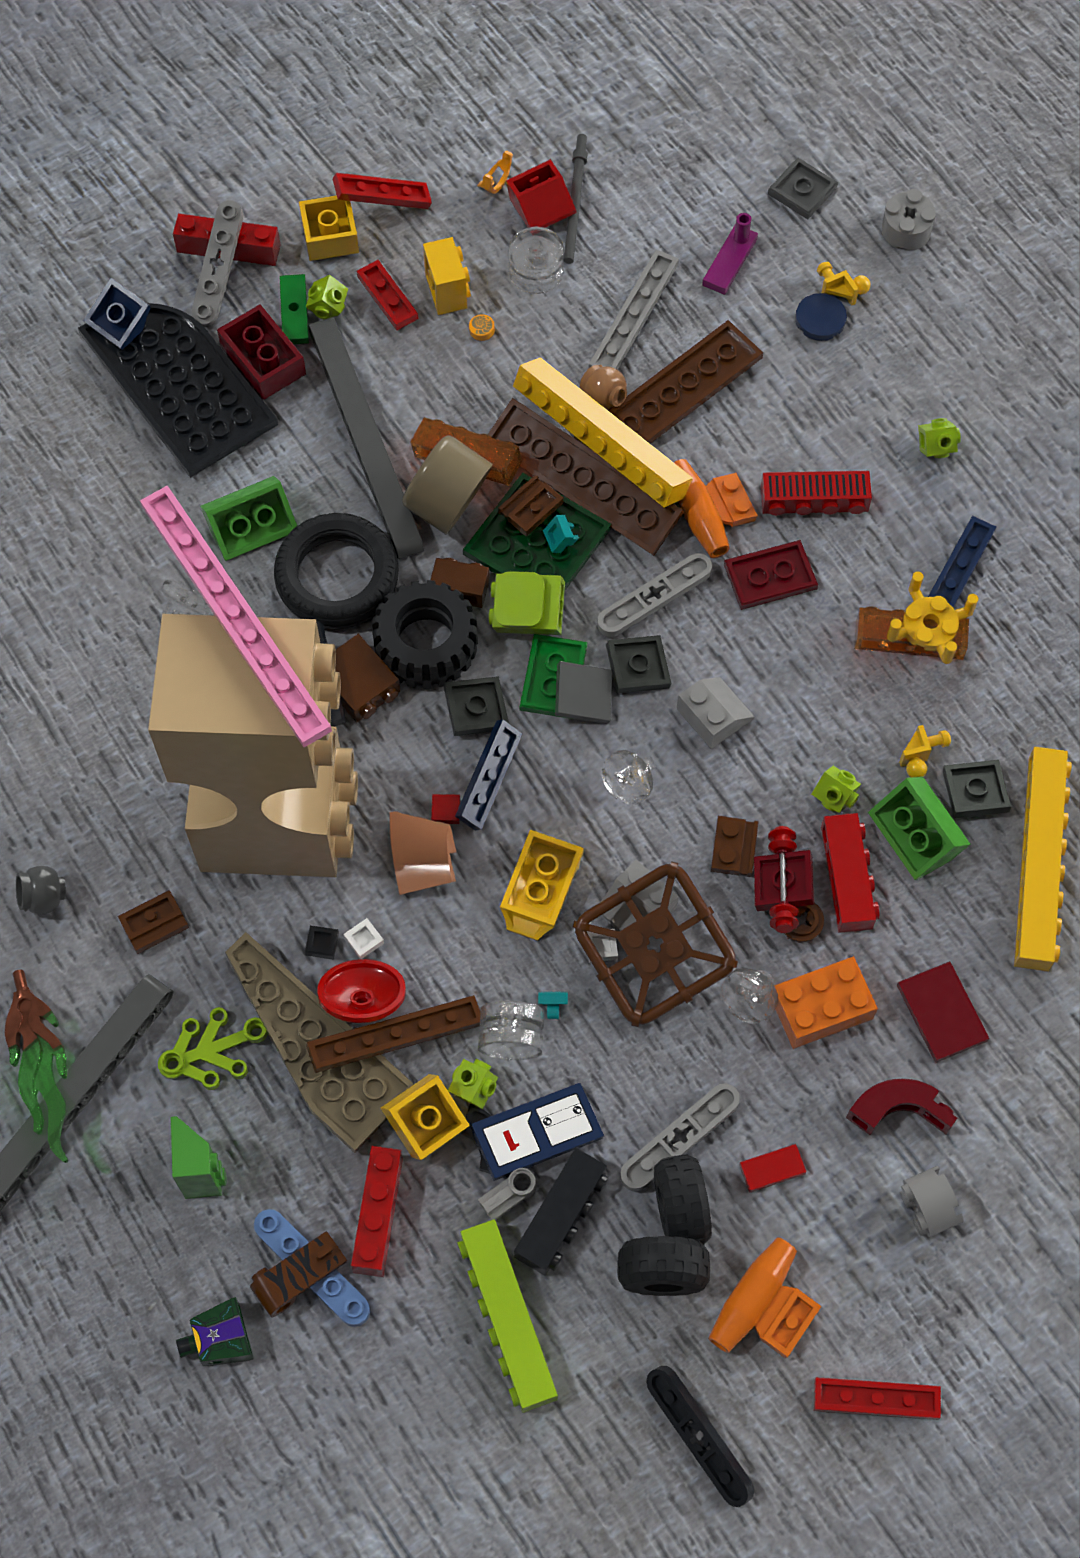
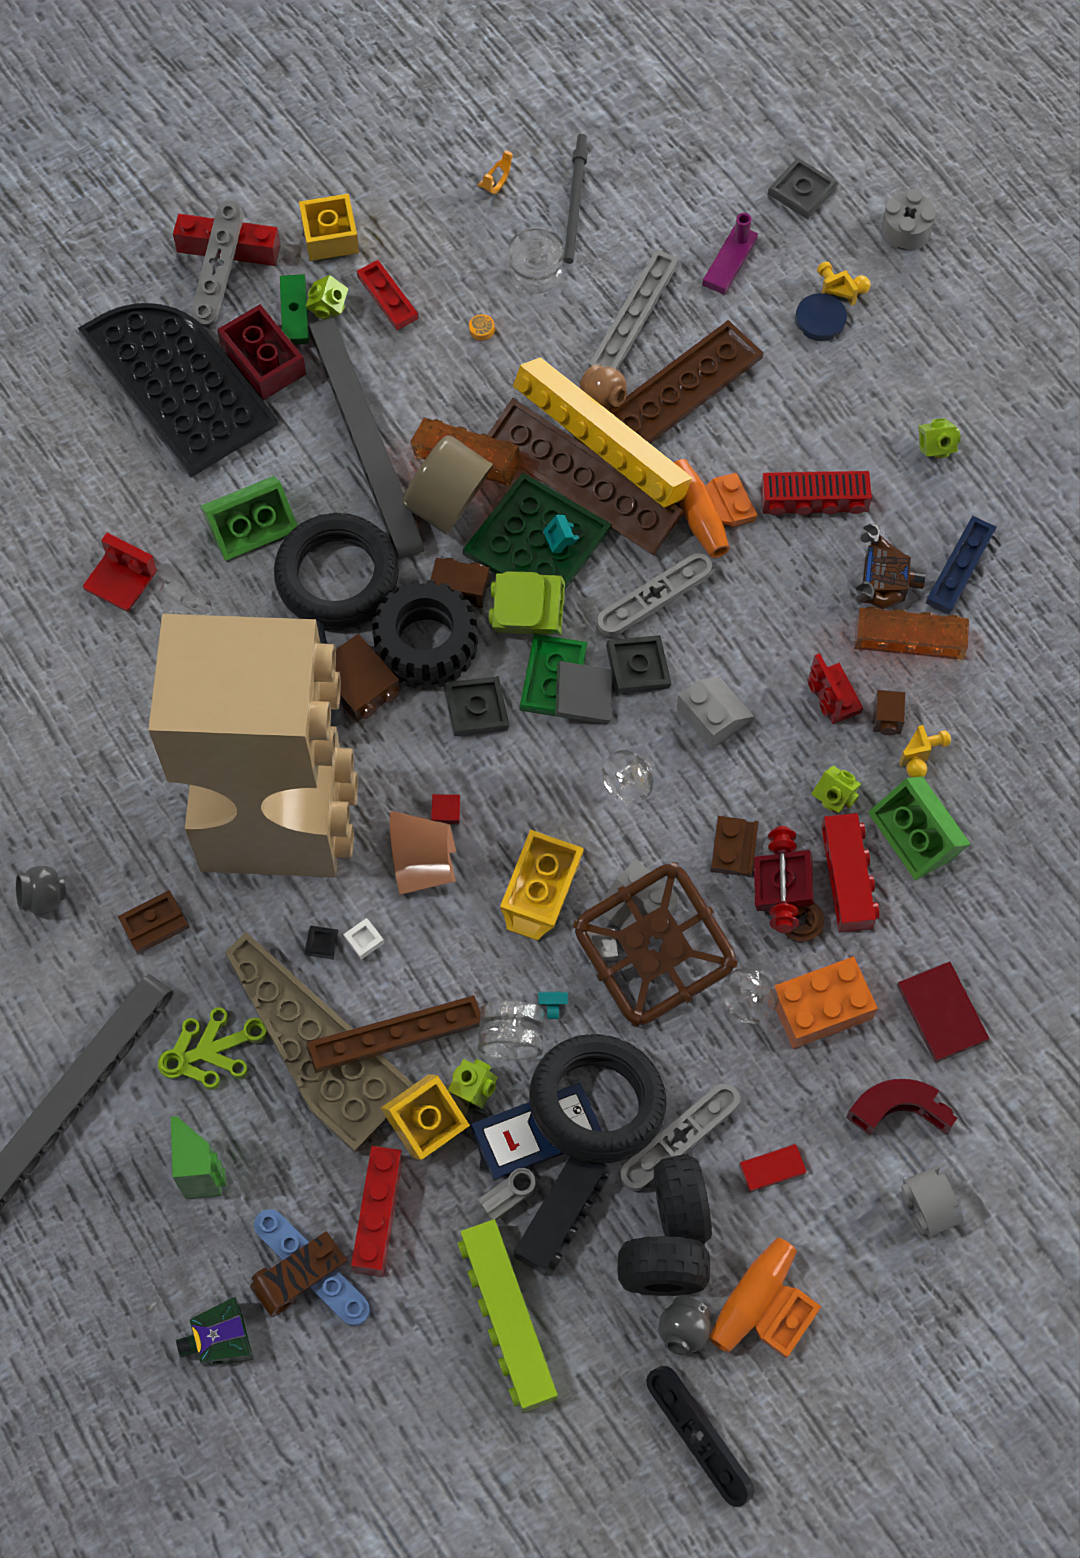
(36, 1070): clear neon green piece -> none
(118, 314): dark blue slope -> none
(120, 573): none -> red bracket
(236, 617): bright pink plate -> none
(361, 991): red dish -> none
(382, 191): red plate -> none
(446, 275): yellow brick -> none
(488, 775): plate -> none
(531, 505): reddish brown plate -> none
(540, 195): red slope -> none
(586, 1143): none -> black tyre
(685, 1325): none -> dark grey piece
(770, 574): dark red tile -> none
(833, 690): none -> red bracket
(877, 1398): red plate -> none
(885, 572): none -> torso
(889, 712): none -> reddish brown brick
(937, 610): yellow plate -> none
(976, 788): pearl dark grey plate -> none
(1042, 859): yellow brick -> none

